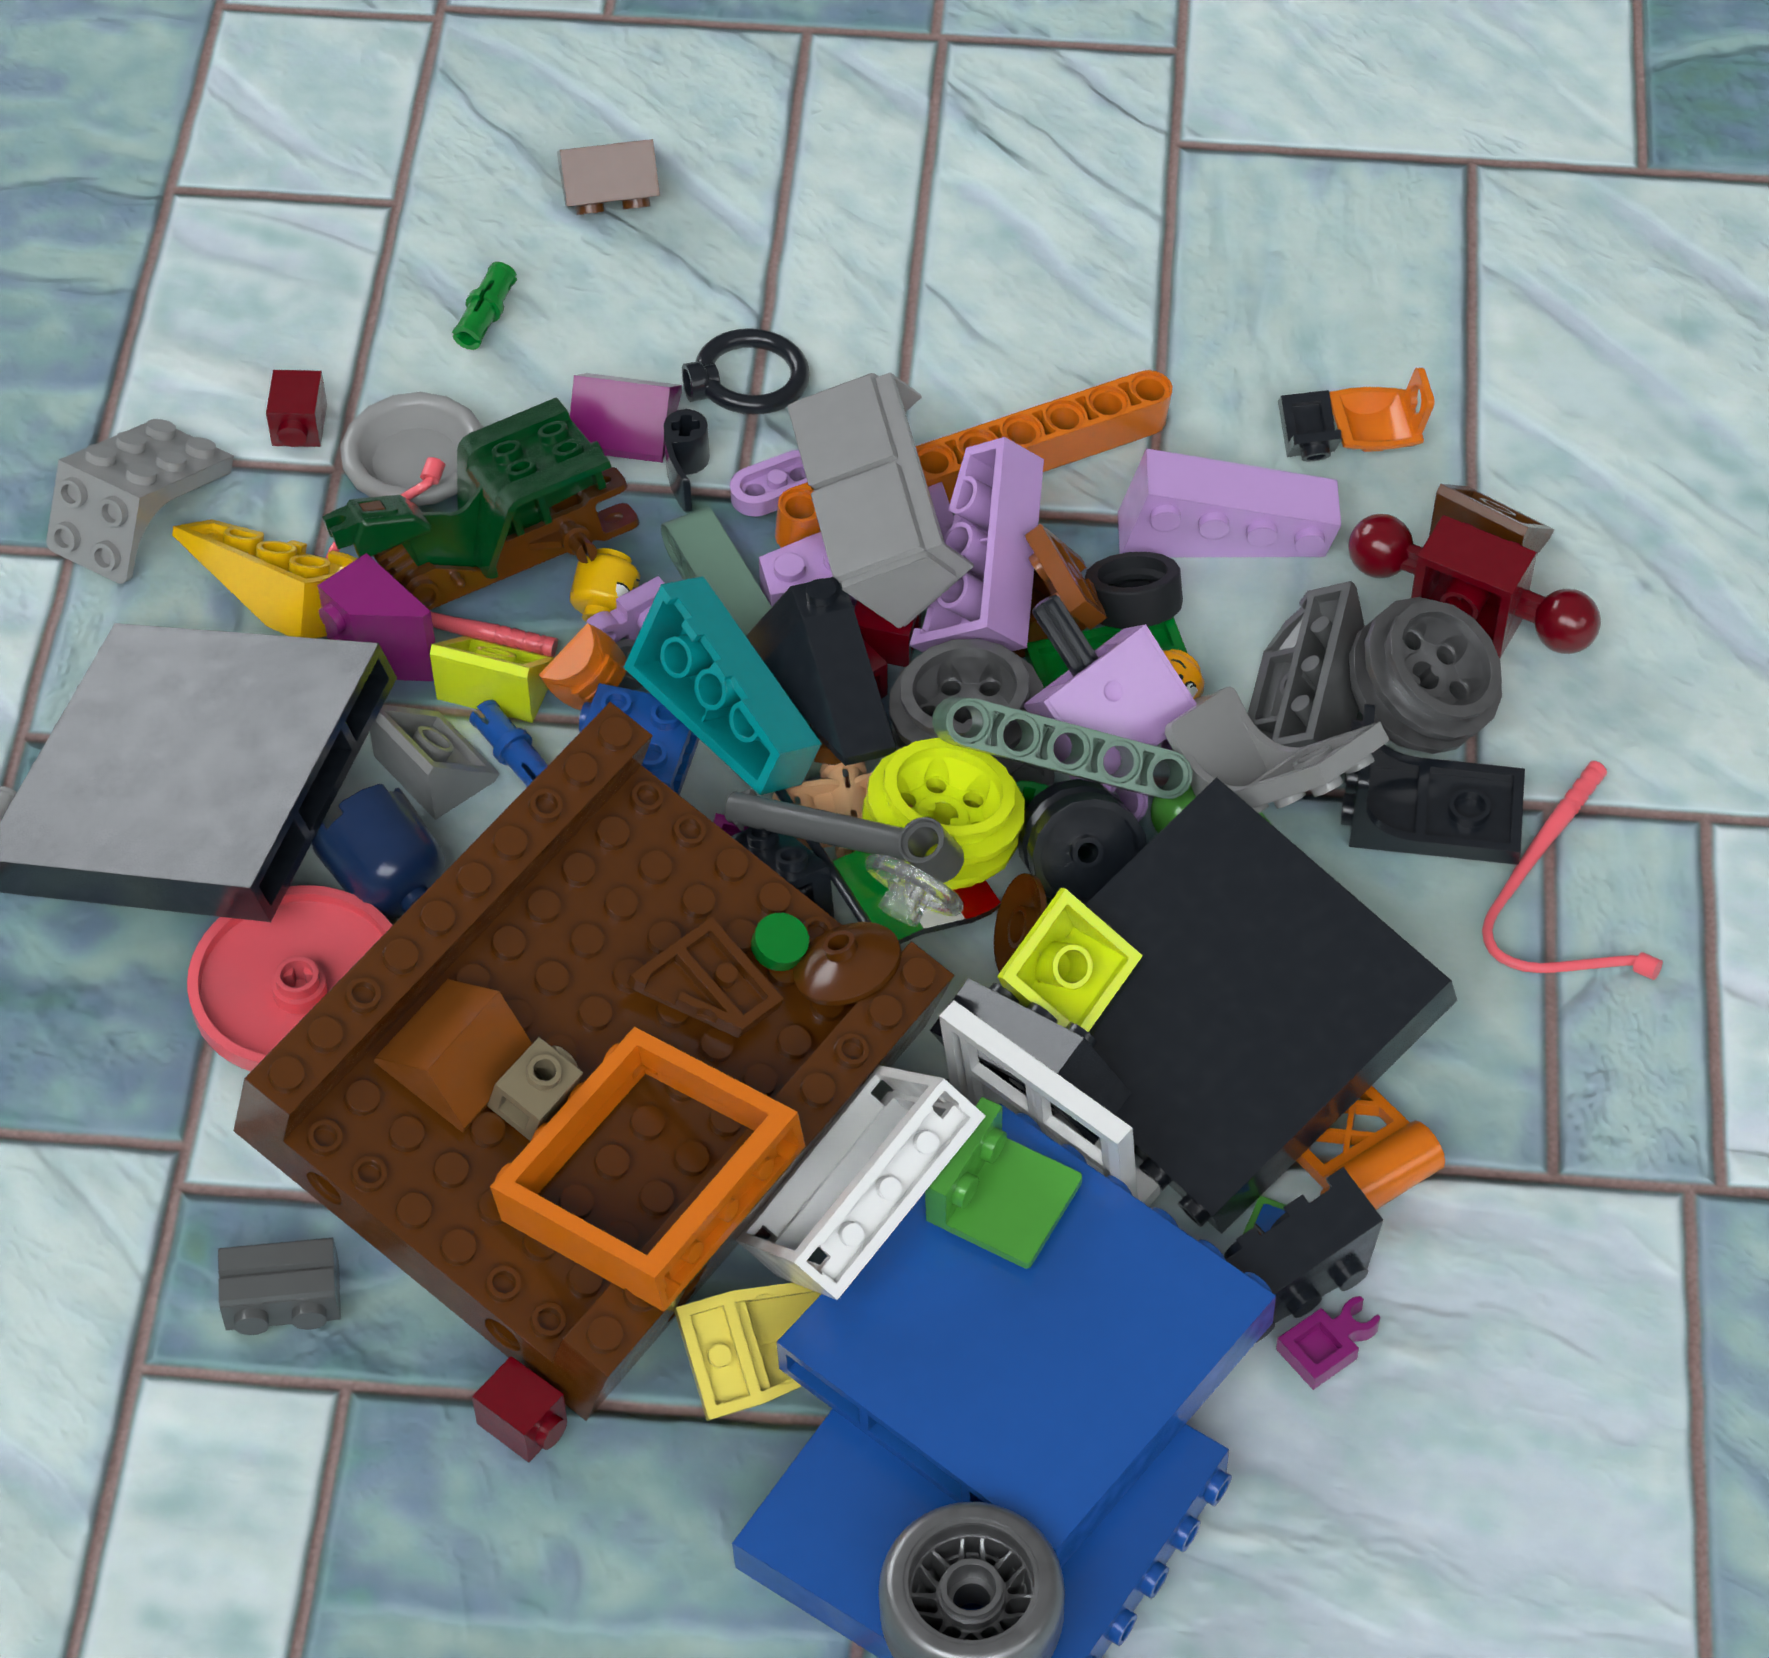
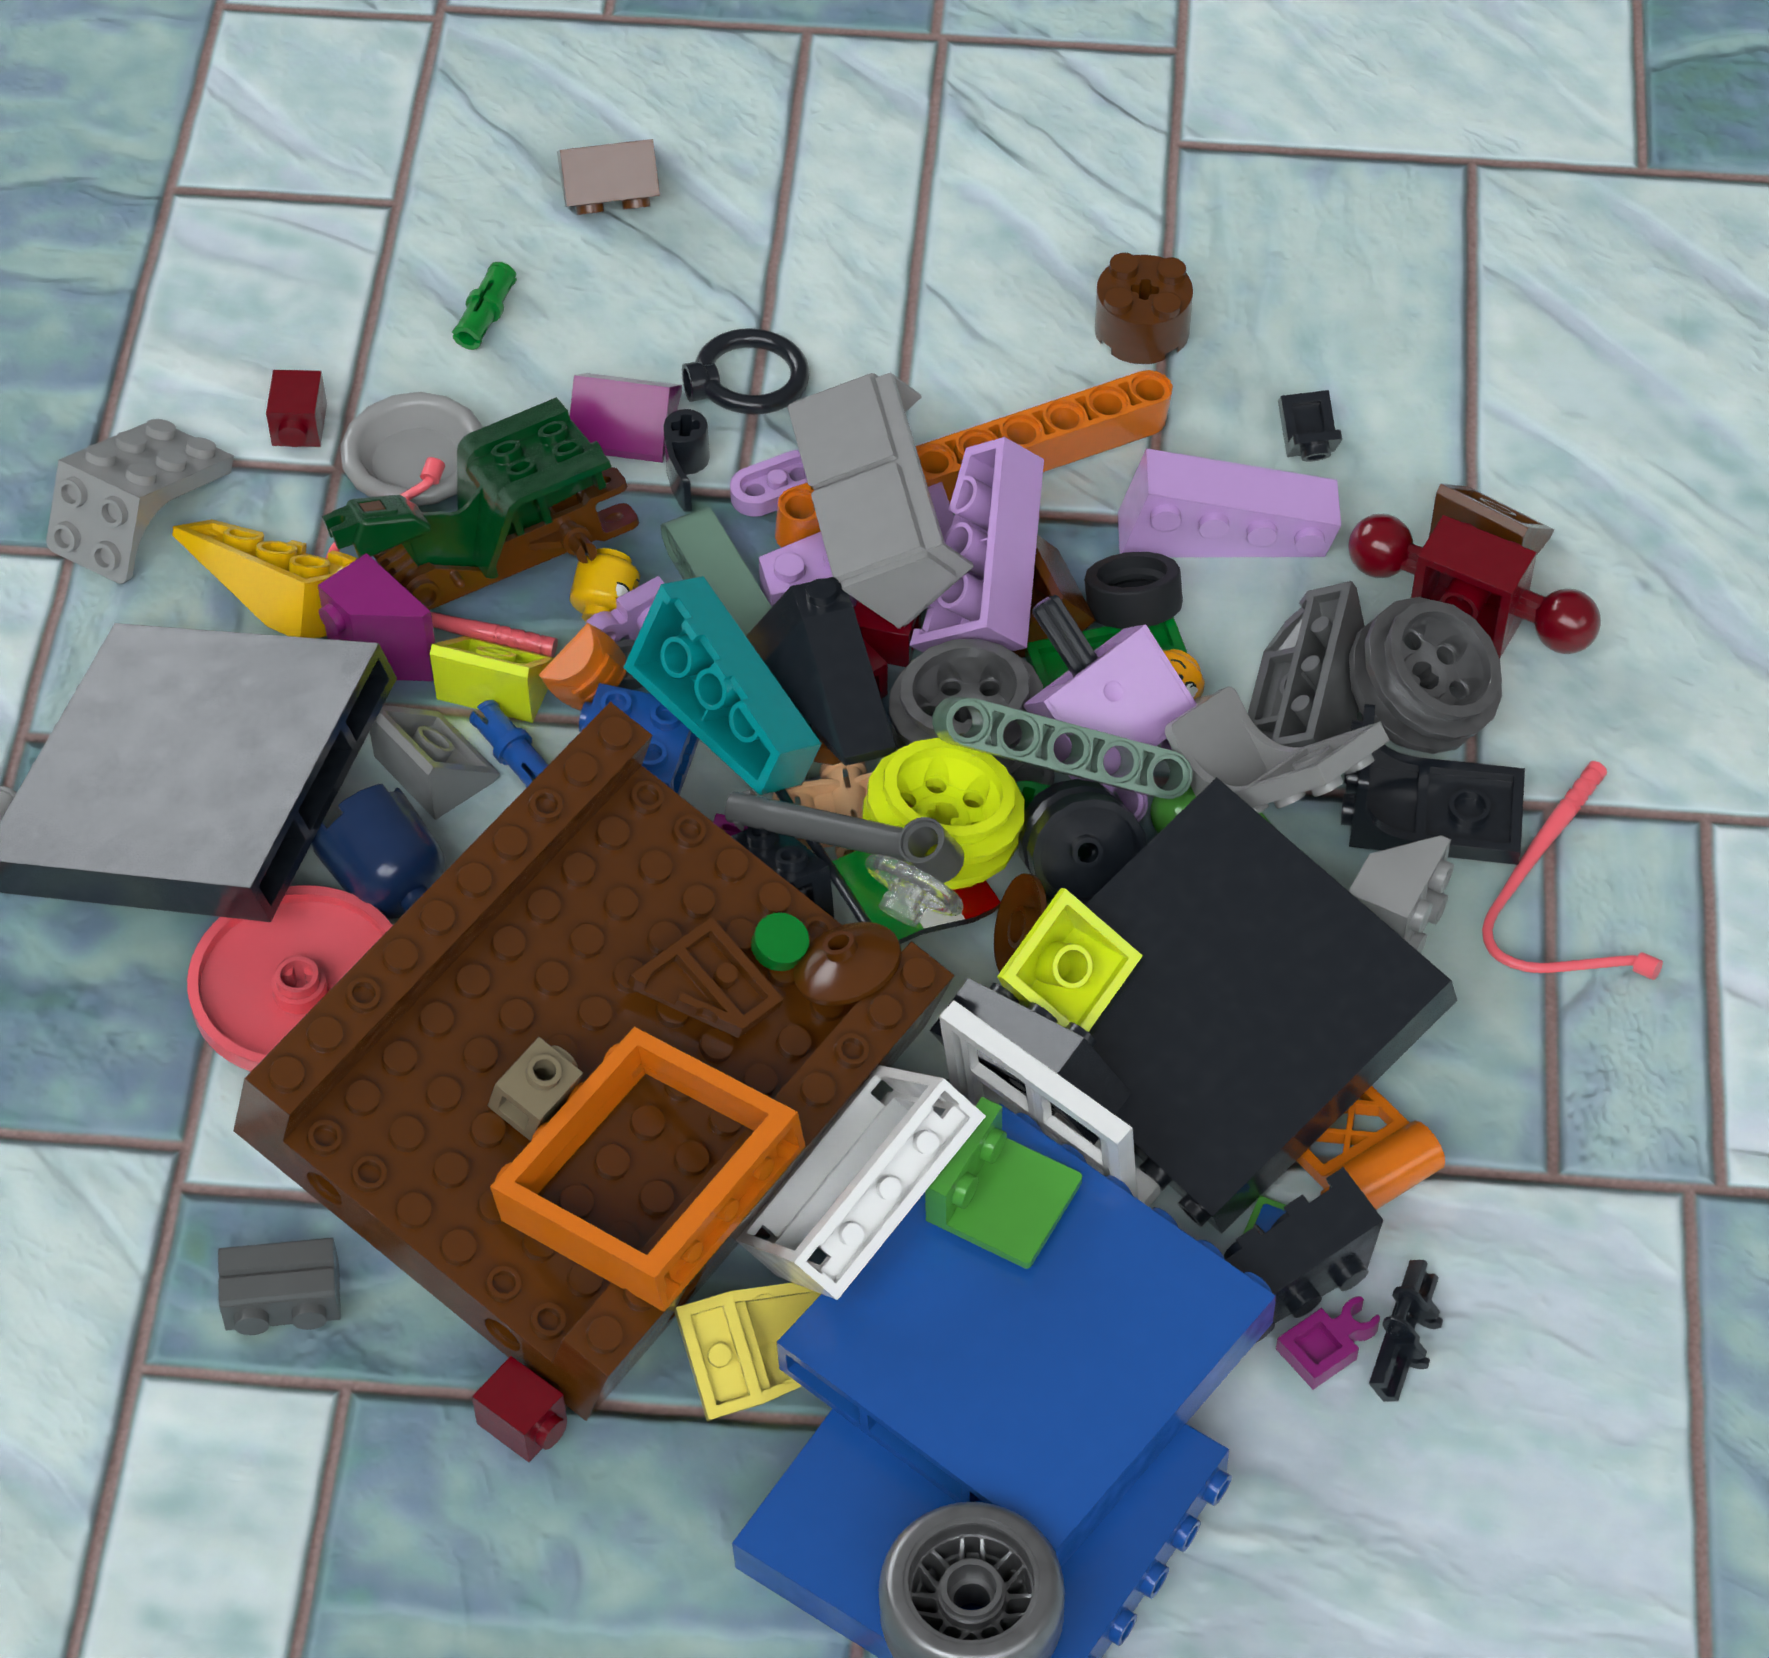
(456, 1050): dark orange slope -> none
(1062, 566): dark orange wing -> none
(1143, 307): none -> reddish brown brick
(1383, 416): orange piece -> none
(1401, 1342): none -> black piece
(1407, 886): none -> light grey slope

